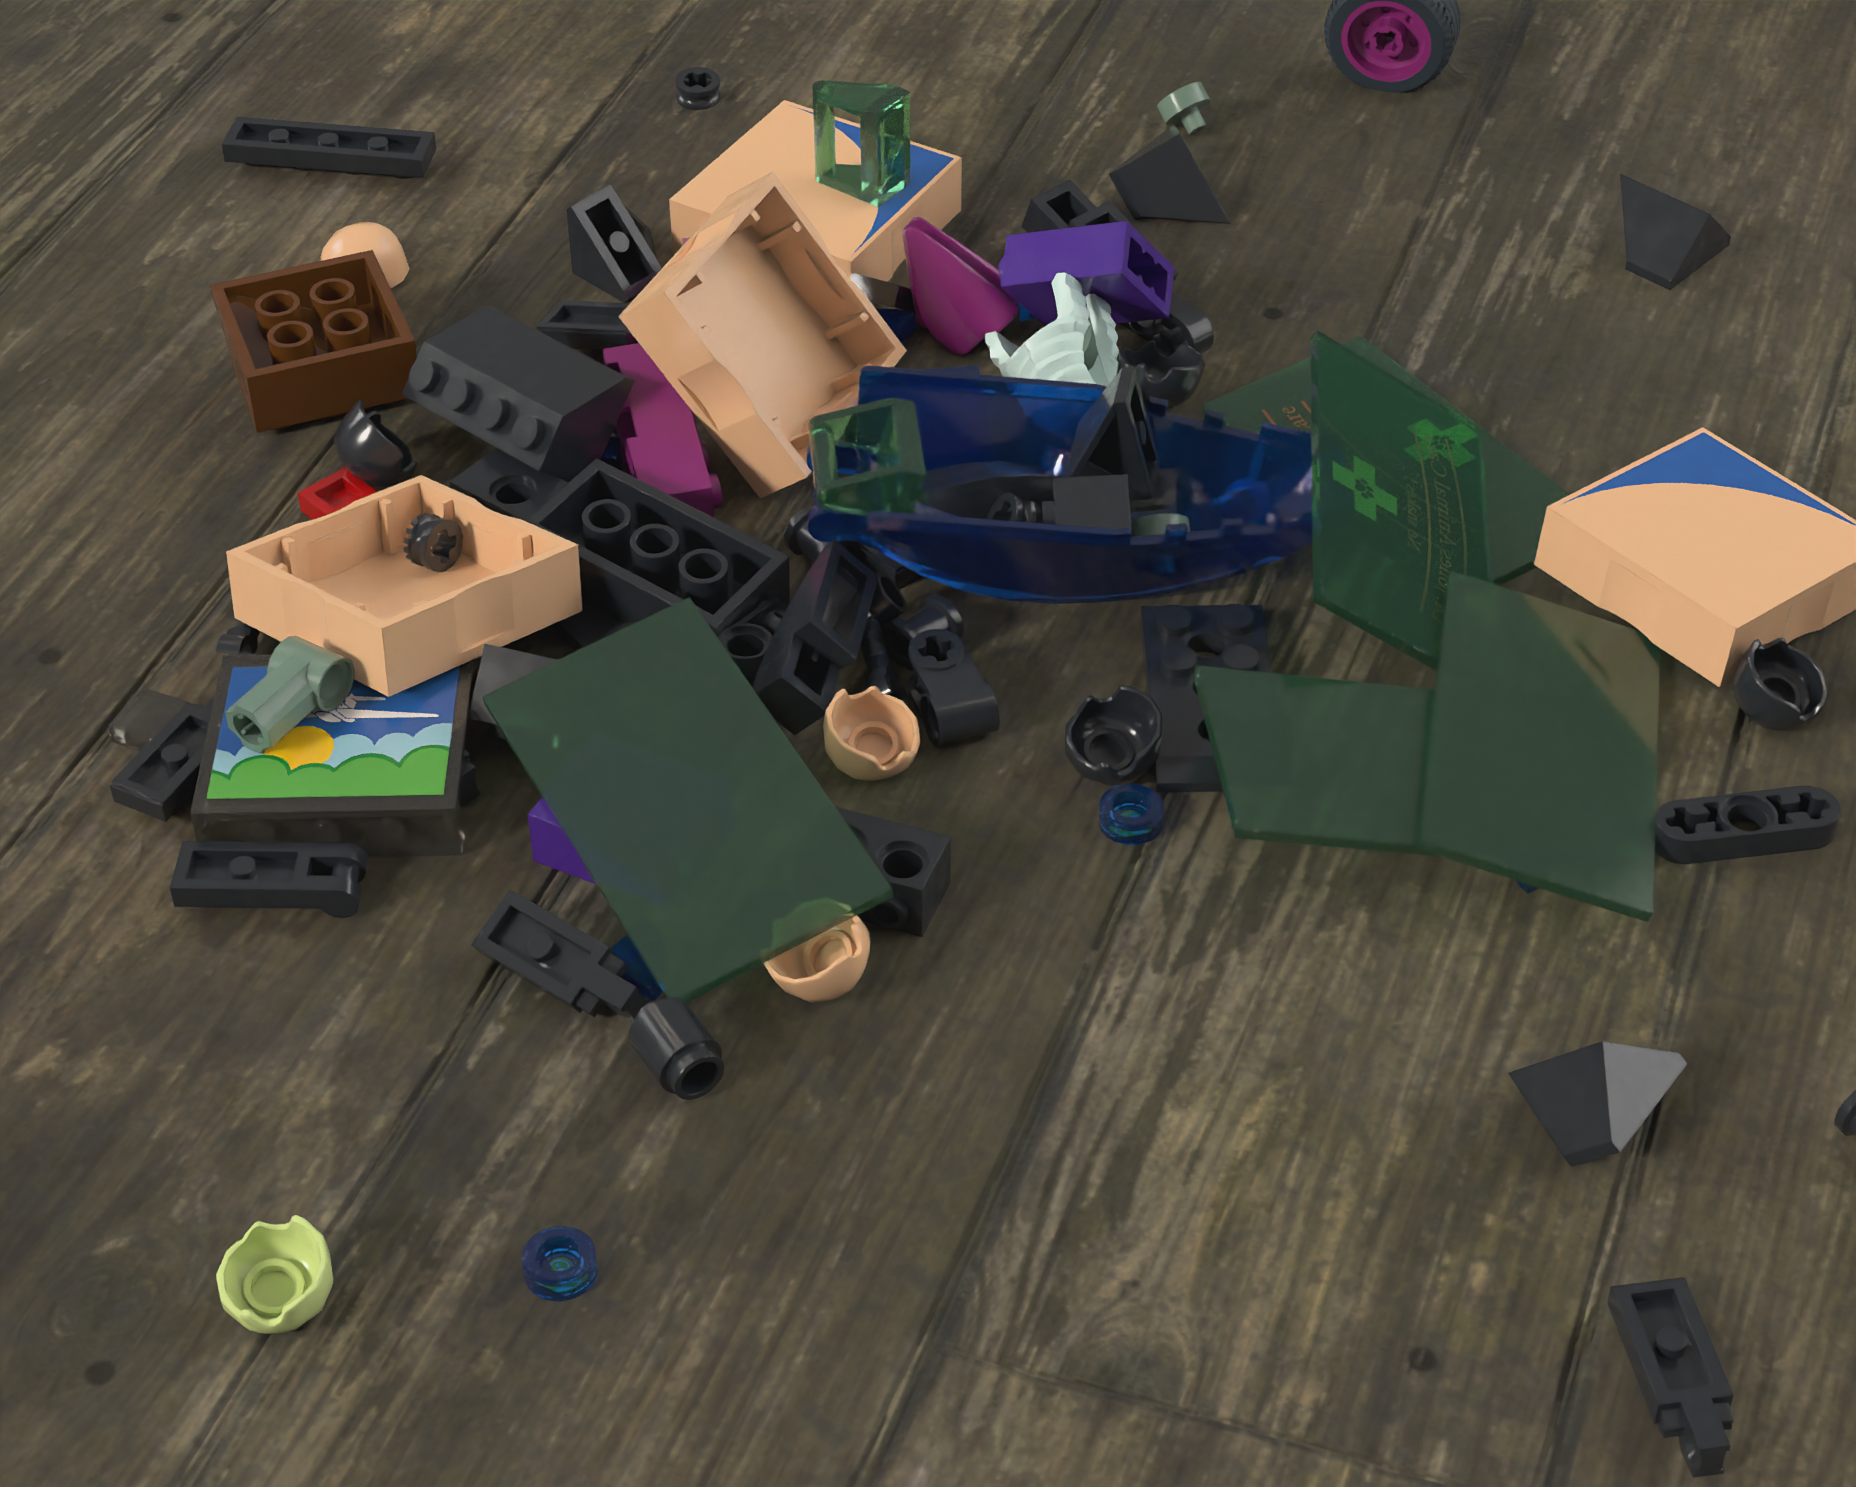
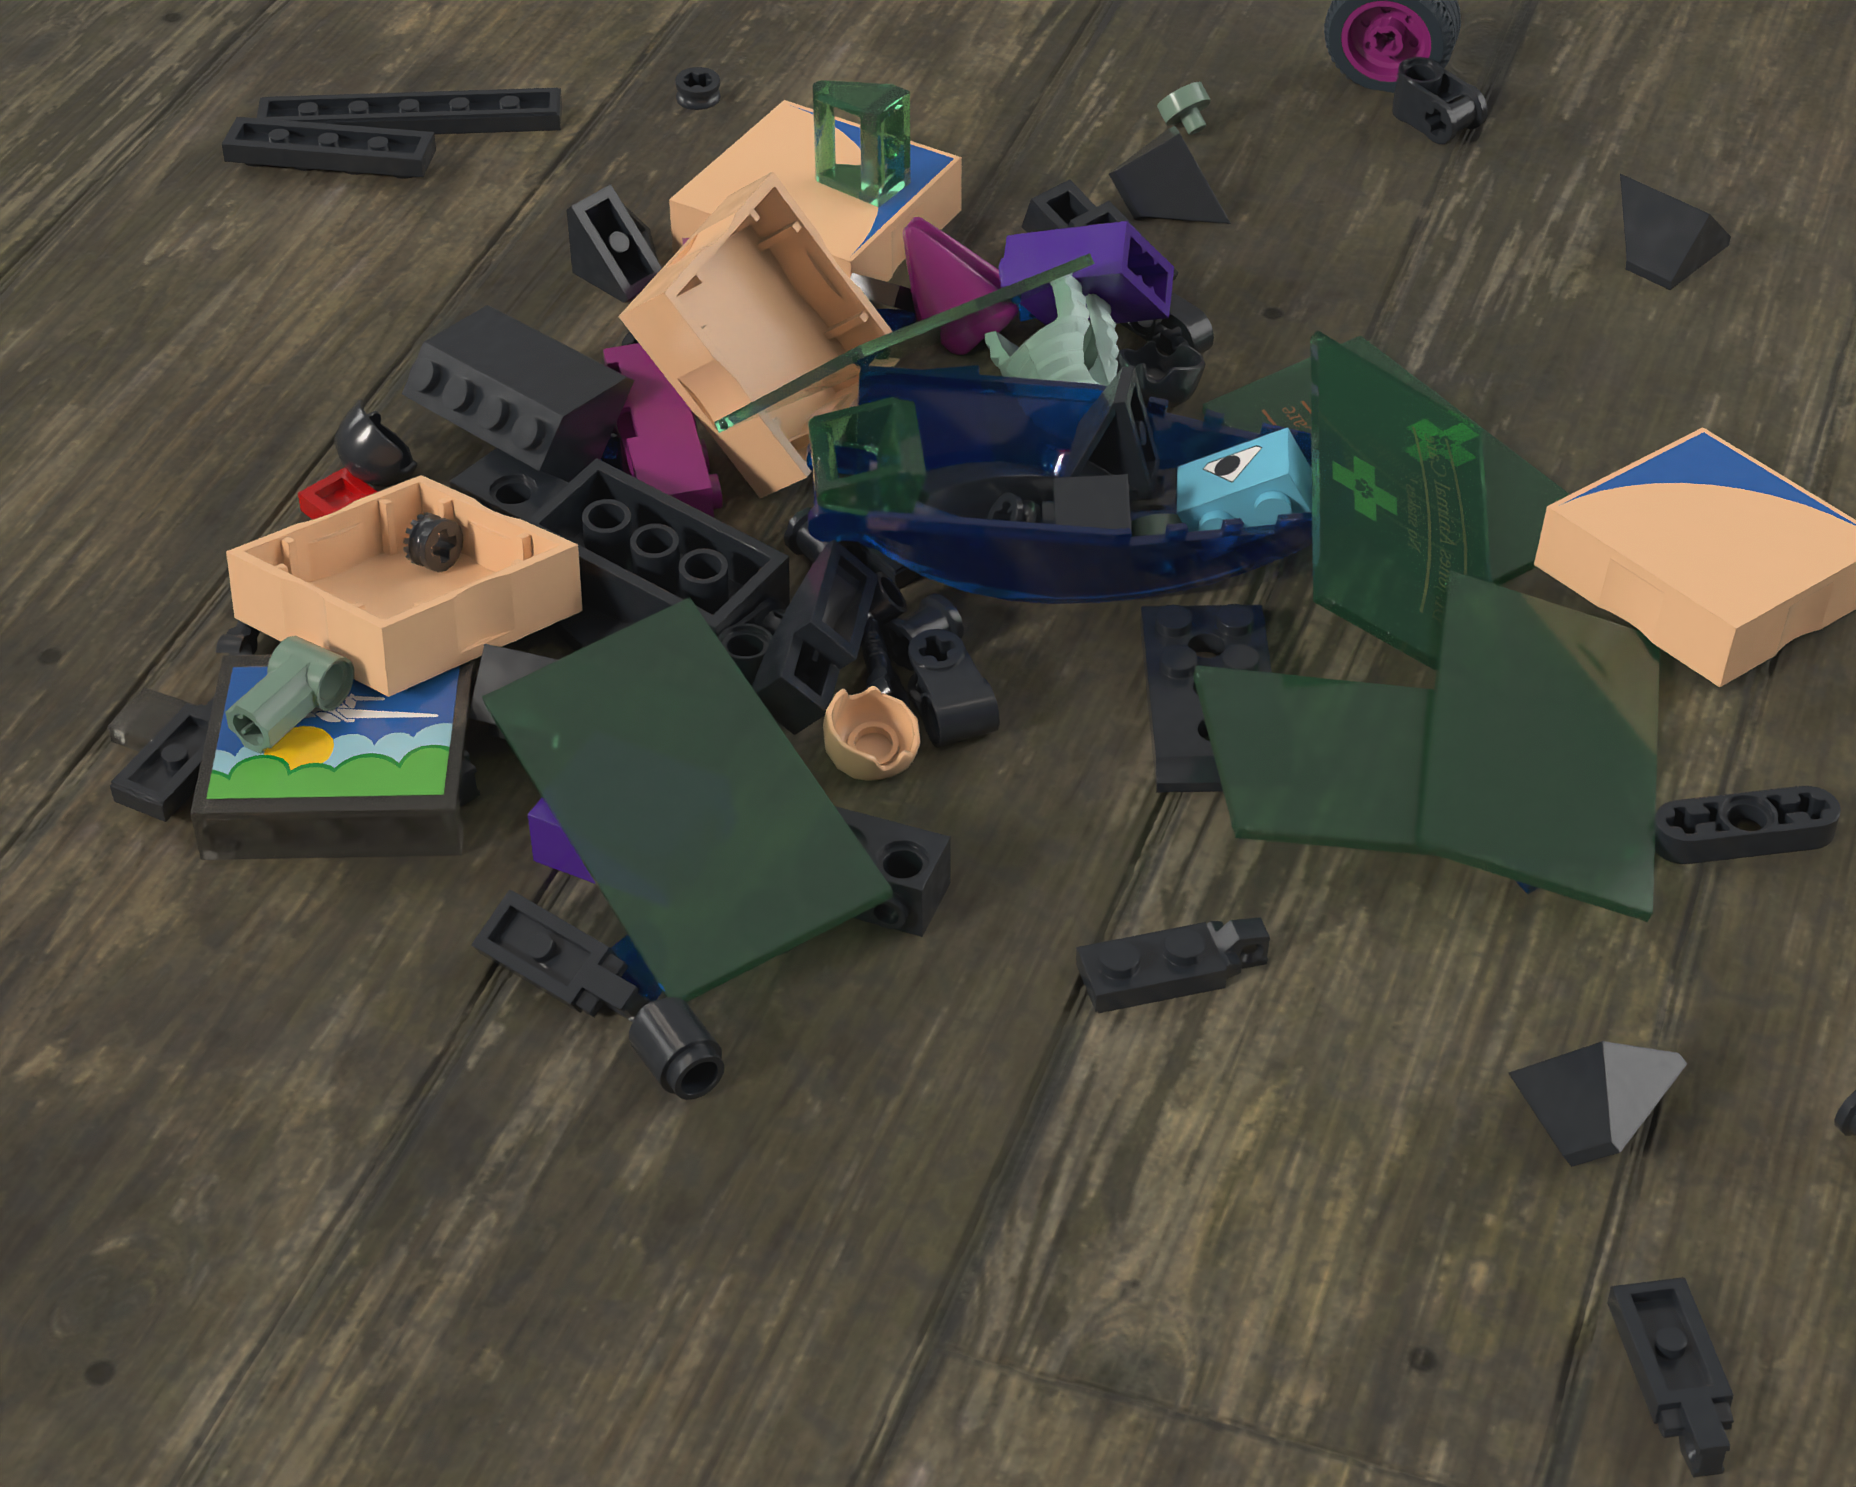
(270, 875): black plate -> none
(276, 1276): yellowish green hair -> none
(315, 340): reddish brown slope -> none
(370, 236): light nougat hair -> none
(426, 111): none -> black tile
(559, 1263): clear blue tile -> none
(587, 325): black tile -> none
(825, 964): light nougat hair -> none
(903, 342): none -> clear green piece
(1115, 737): black hair -> none
(1131, 814): clear blue tile -> none
(1170, 962): none -> black hinge
(1246, 483): none -> medium azure brick
(1436, 100): none -> black piece
(1779, 686): black hair -> none

